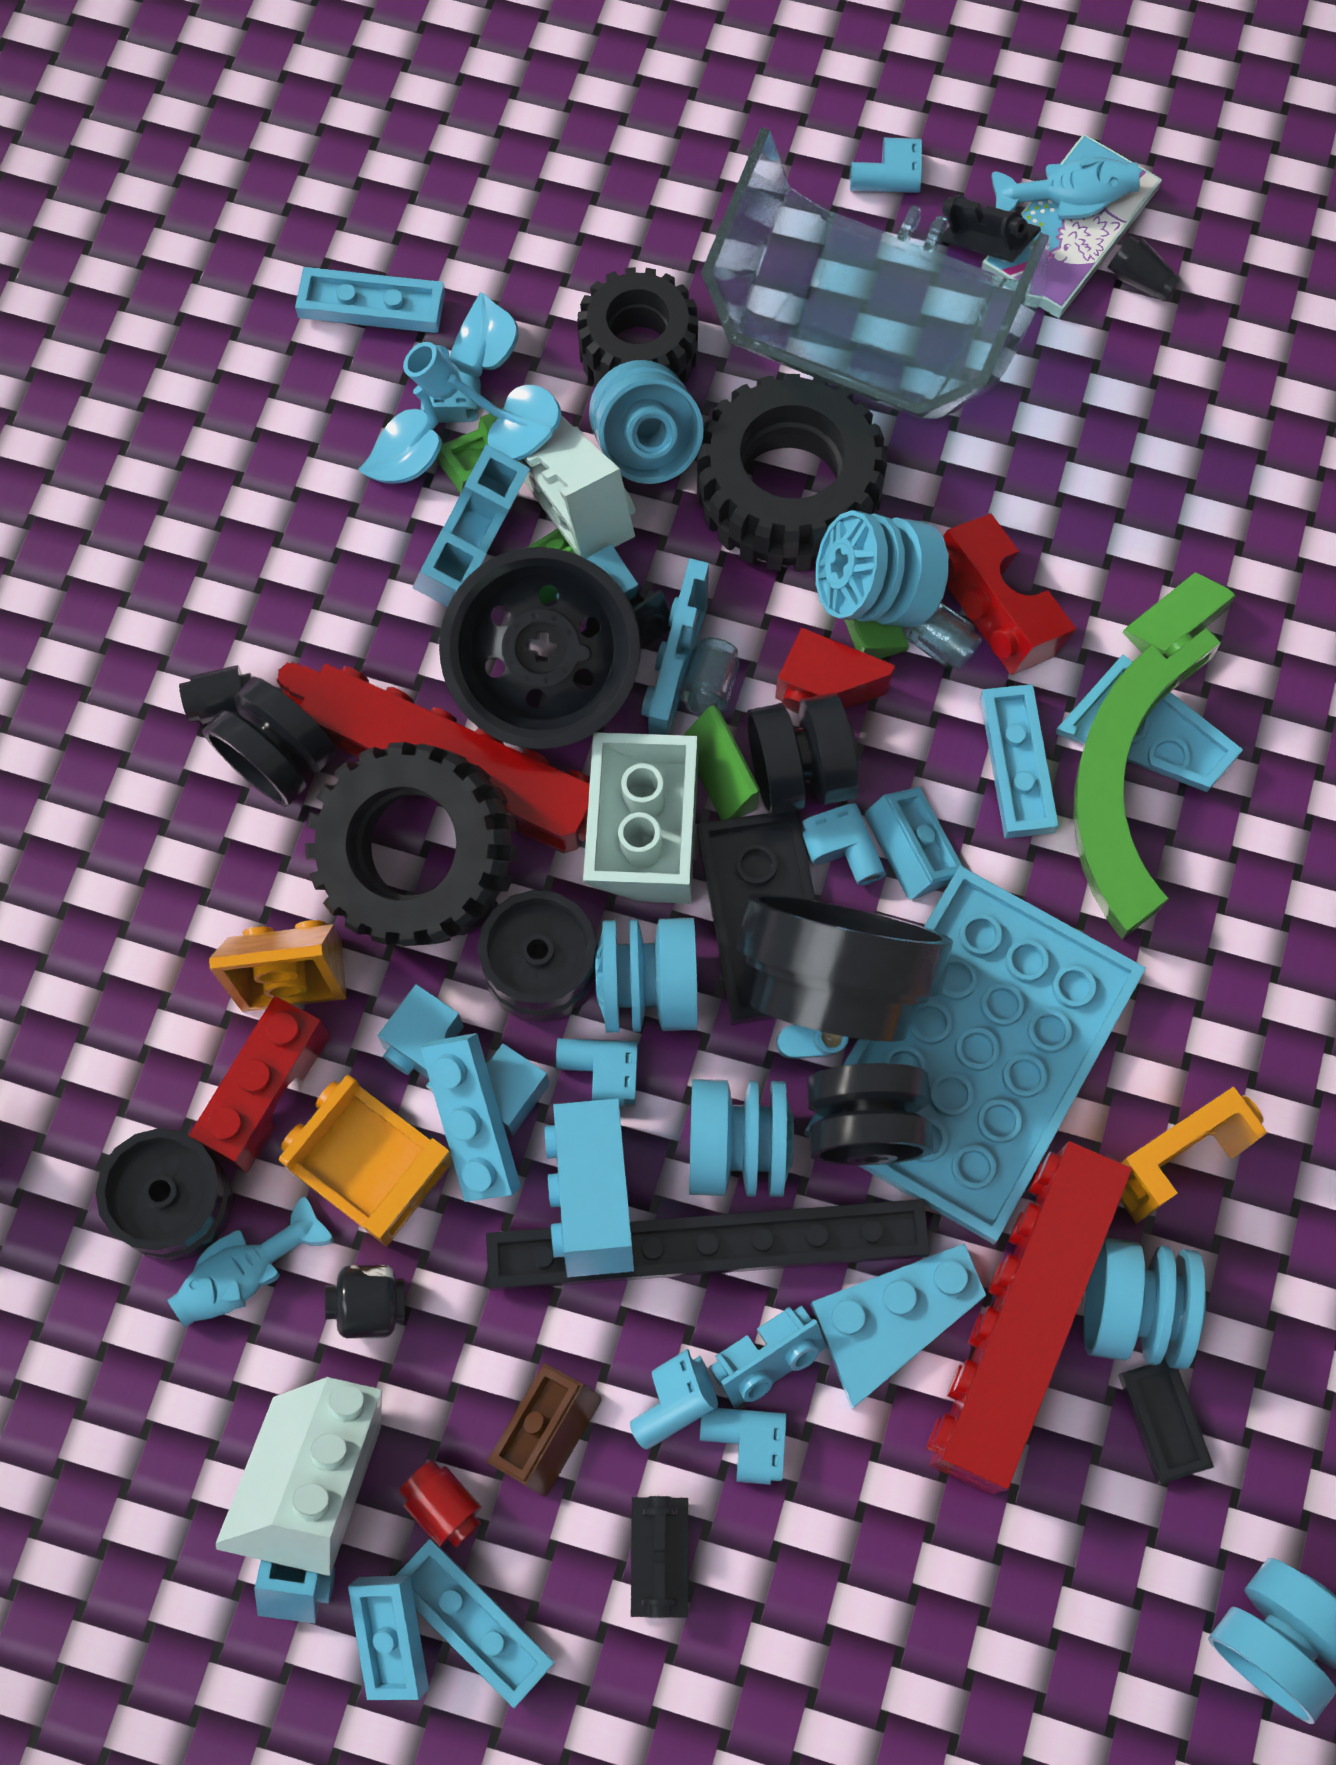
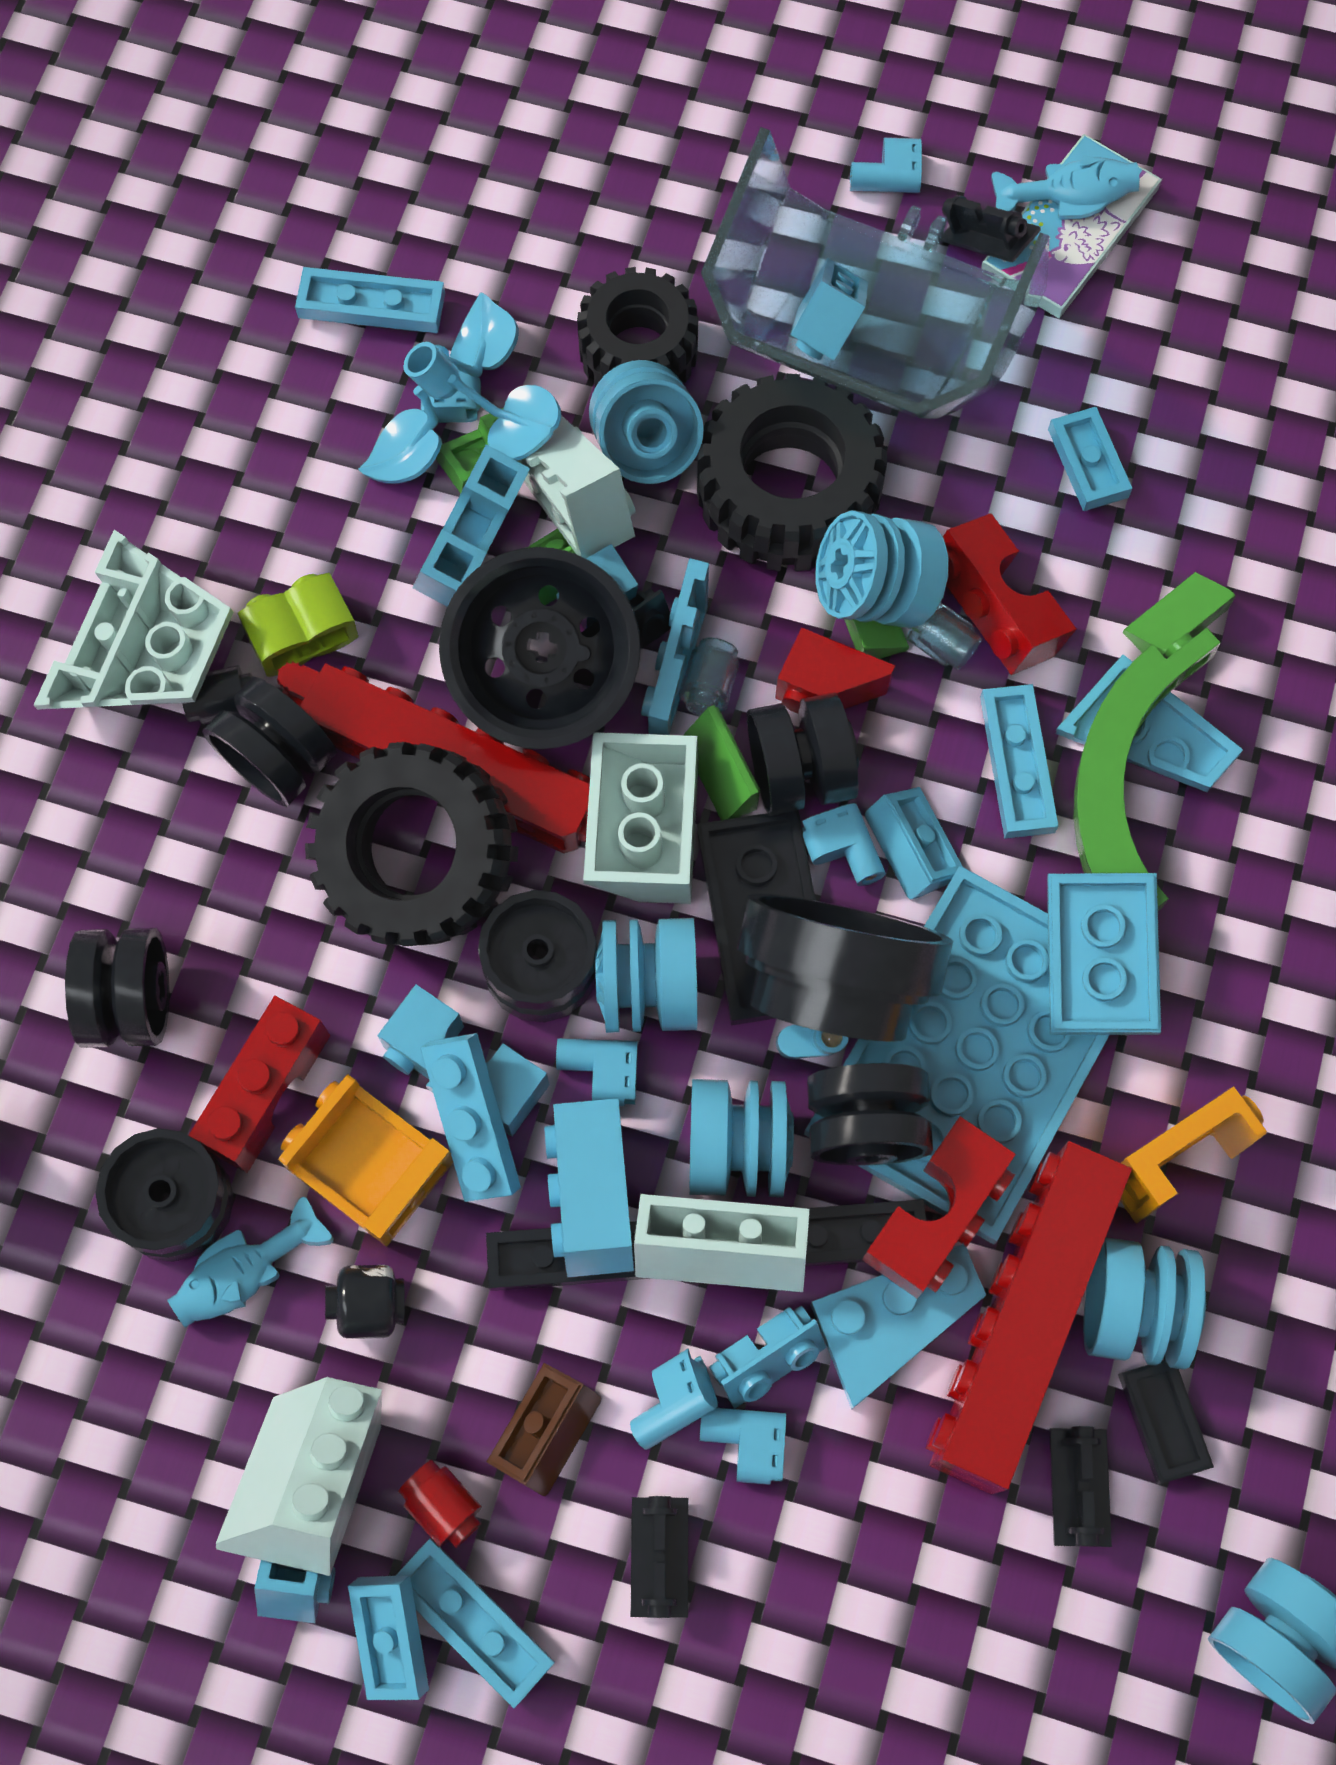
(117, 987): none -> black wheel
(141, 639): none -> light aqua wedge
(293, 964): light orange slope -> none
(298, 623): none -> lime brick
(721, 1242): none -> light aqua brick
(829, 311): none -> medium azure brick
(916, 1250): none -> red arch
(1080, 1487): none -> black hinge
(1089, 458): none -> medium azure plate
(1103, 954): none -> medium azure tile
(1143, 268): black cone -> none

